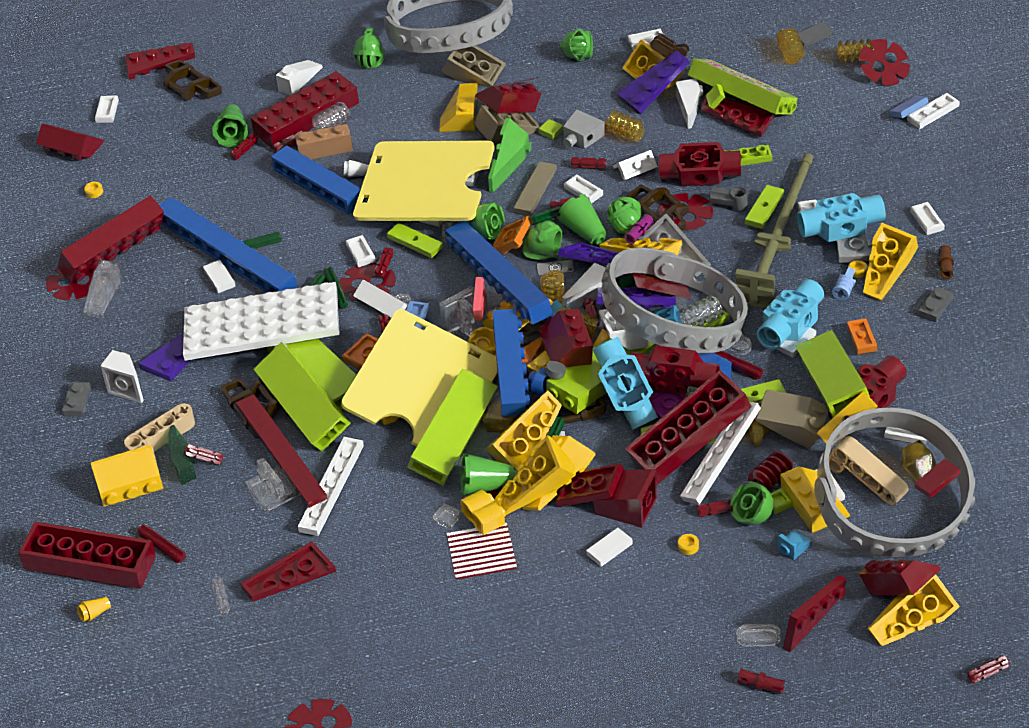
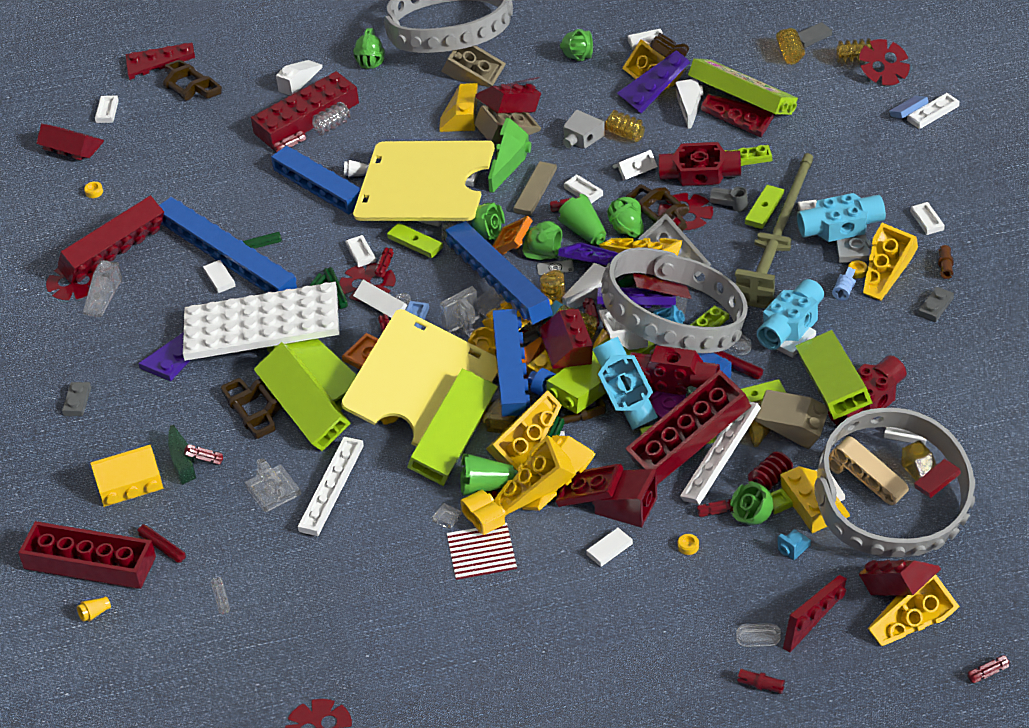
(121, 376): white slope -> none
(157, 431): tan beam -> none
(230, 126): bright green cone -> none
(244, 146): dark red axle -> none
(281, 451): dark red tile -> none
(293, 570): dark red wing -> none
(324, 142): medium nougat brick -> none
(480, 299): coral tile -> none
(545, 215): dark green axle -> none
(551, 129): lime tile -> none
(555, 370): dark grey tile -> none
(586, 162): dark red axle -> none
(638, 229): magenta pin -> none
(701, 312): clear piece -> none
(715, 96): lime tile -> none
(859, 404): yellow tile -> none
(861, 336): orange plate -> none

